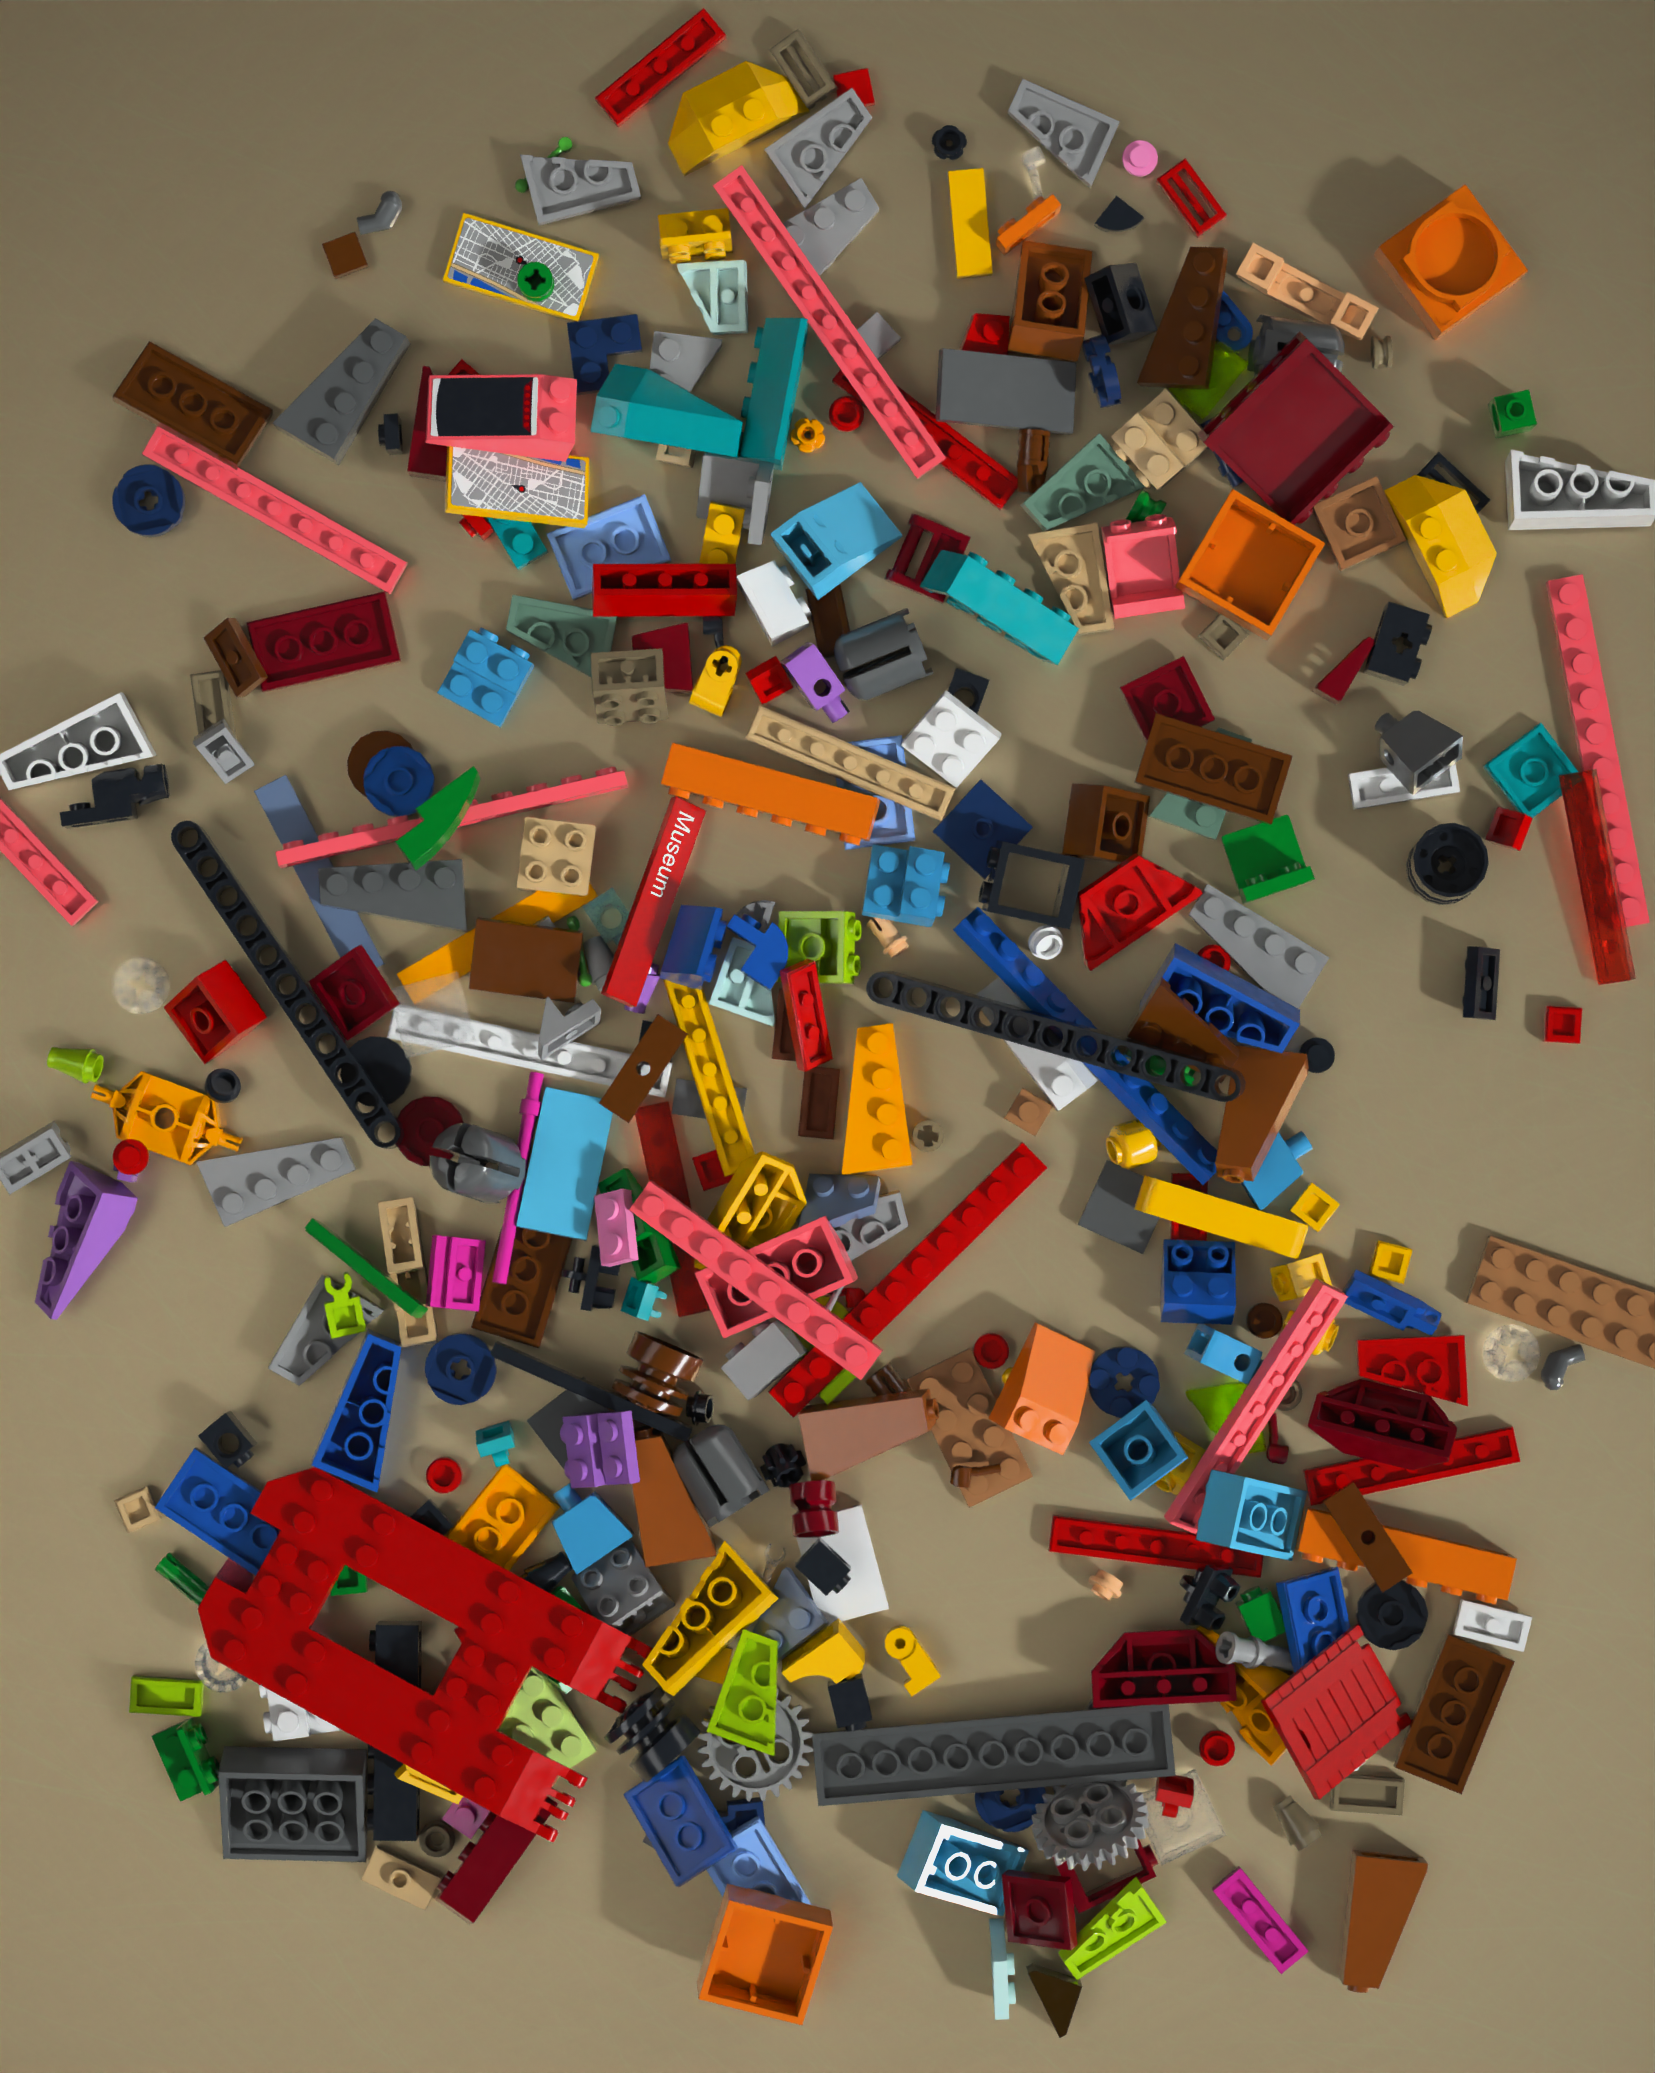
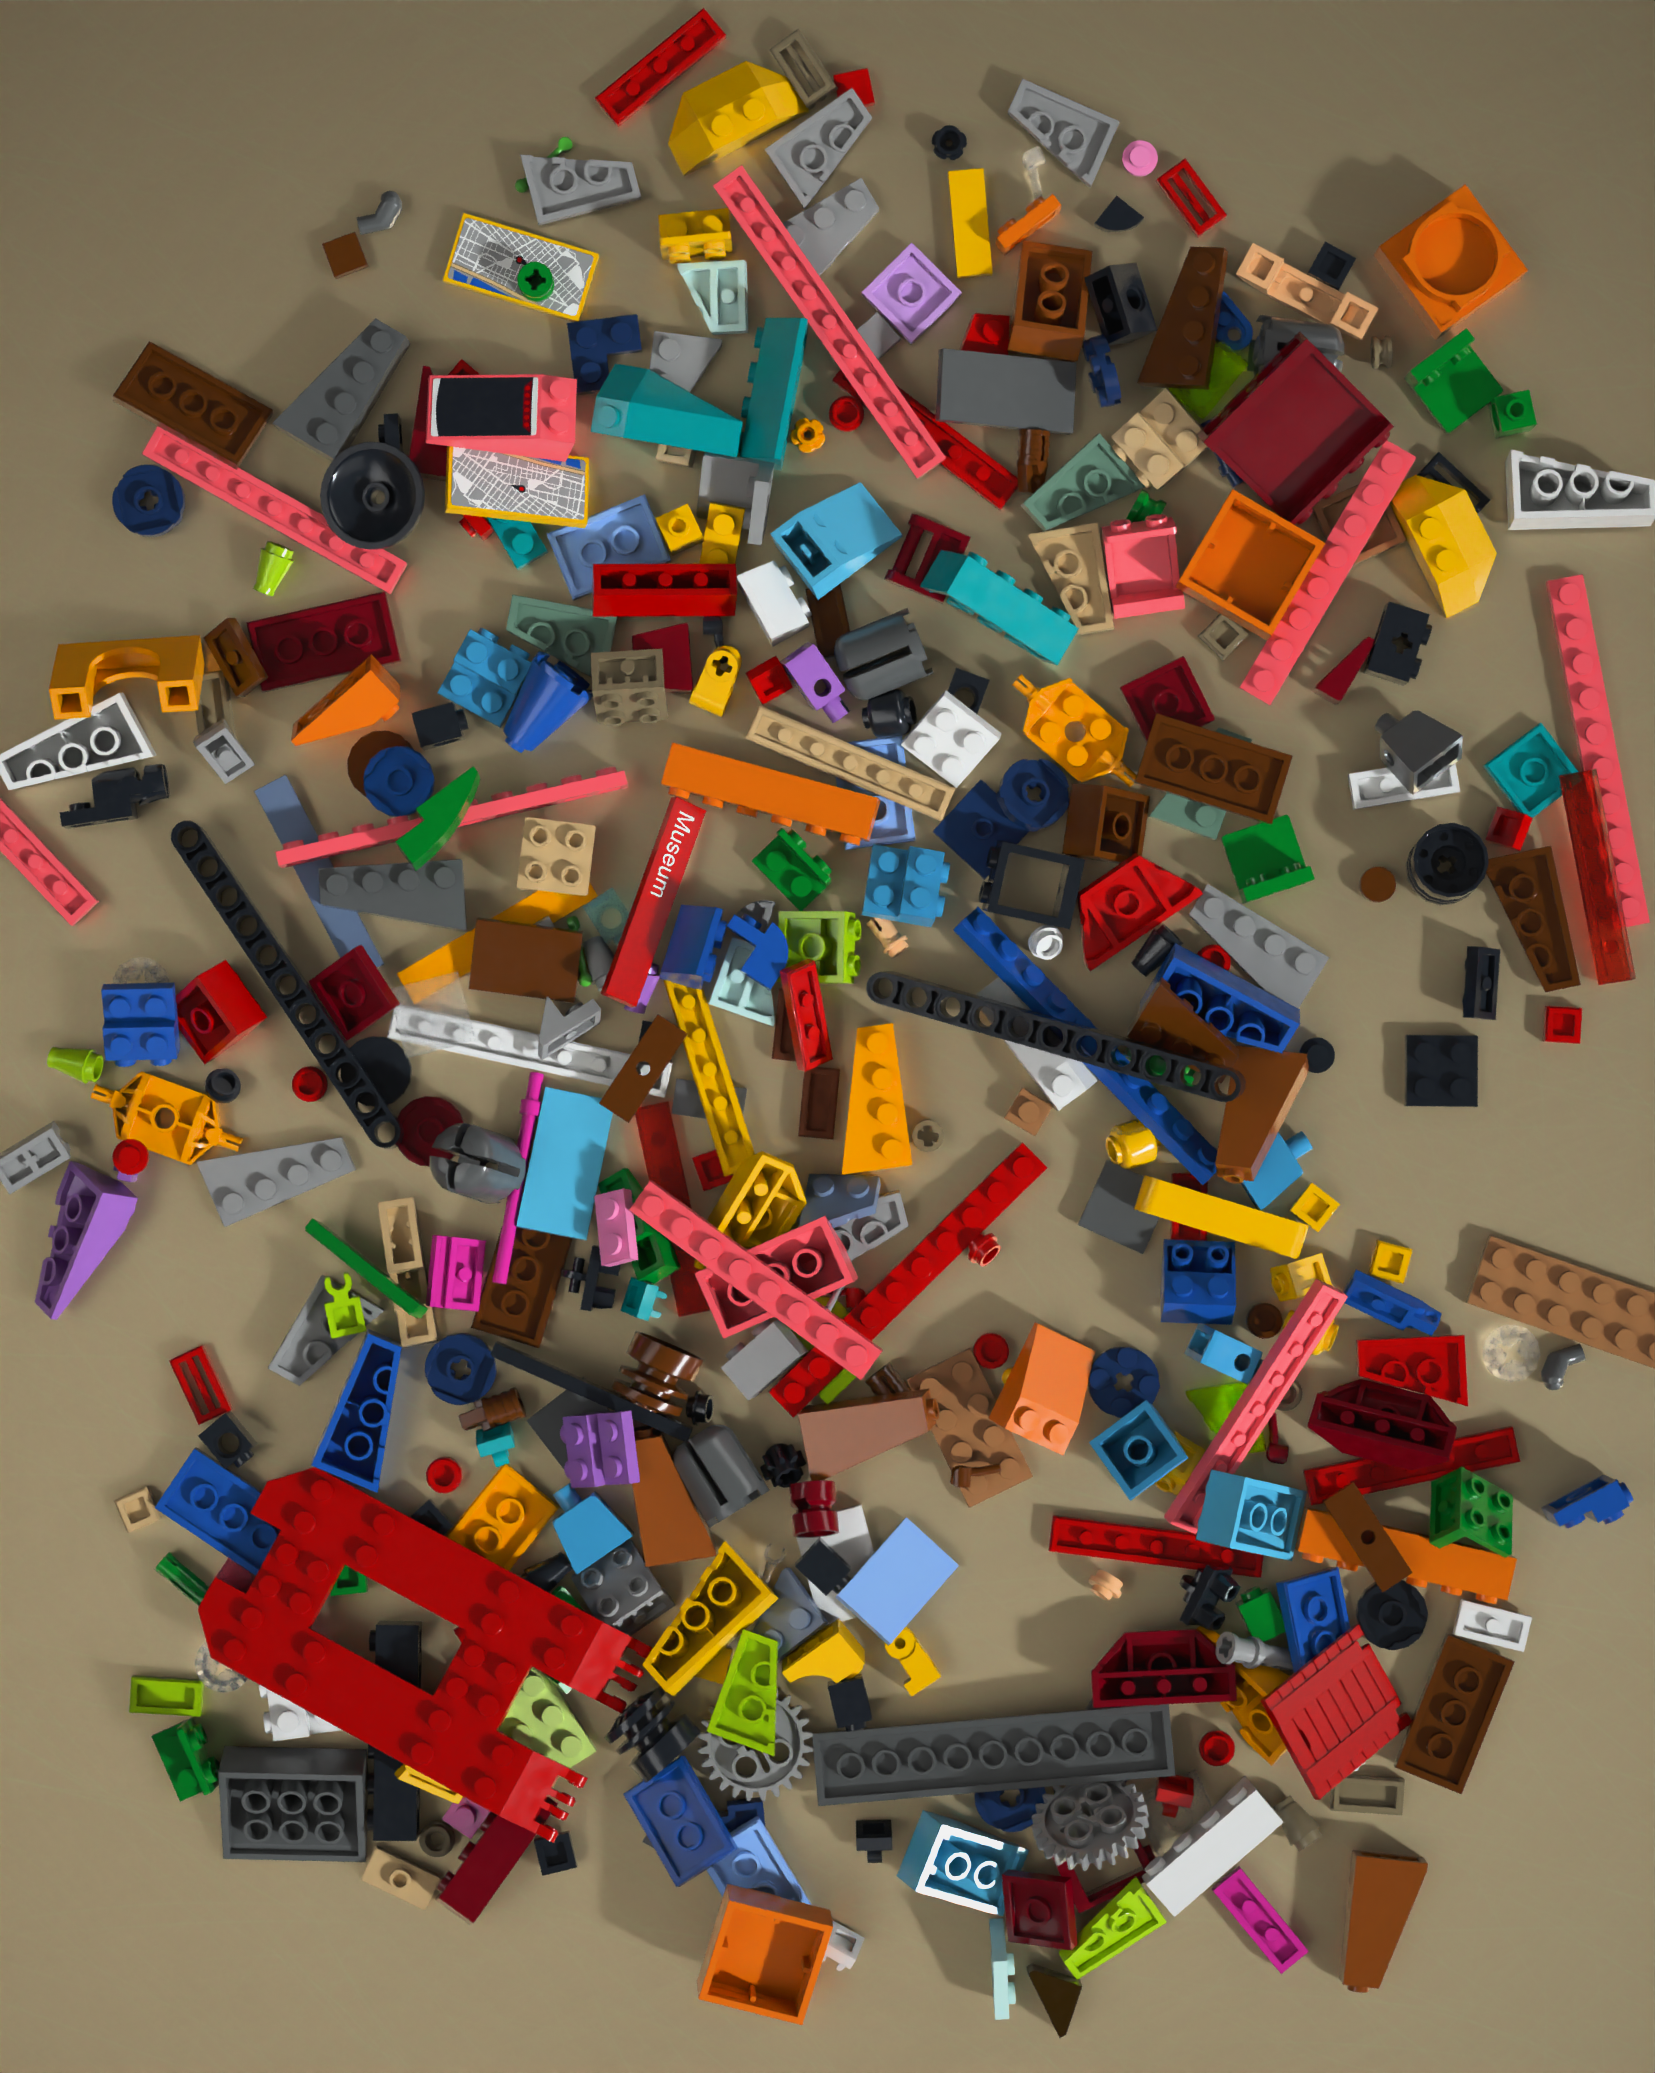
(88, 666): none -> light orange arch
(140, 1023): none -> blue plate
(213, 1378): none -> red tile
(272, 567): none -> lime cone
(309, 1084): none -> red plate
(351, 493): none -> black dish
(351, 705): none -> orange slope
(440, 725): none -> black brick
(494, 1411): none -> reddish brown hinge
(544, 702): none -> blue cone
(557, 1855): none -> black plate
(679, 529): none -> yellow brick
(792, 869): none -> green bracket
(843, 1946): none -> white tile
(873, 1837): none -> black tile
(890, 714): none -> black head
(897, 1581): none -> light blue tile
(911, 293): none -> lavender plate
(983, 1249): none -> red plate
(1029, 813): none -> dark blue plate
(1064, 703): none -> light orange plate
(1155, 950): none -> black cone
(1211, 1846): none -> white wedge
(1328, 572): none -> coral plate
(1331, 266): none -> black plate
(1377, 884): none -> reddish brown tile
(1441, 1070): none -> black plate
(1453, 382): none -> green bracket
(1471, 1509): none -> green bracket
(1534, 904): none -> reddish brown wing
(1598, 1500): none -> blue plate

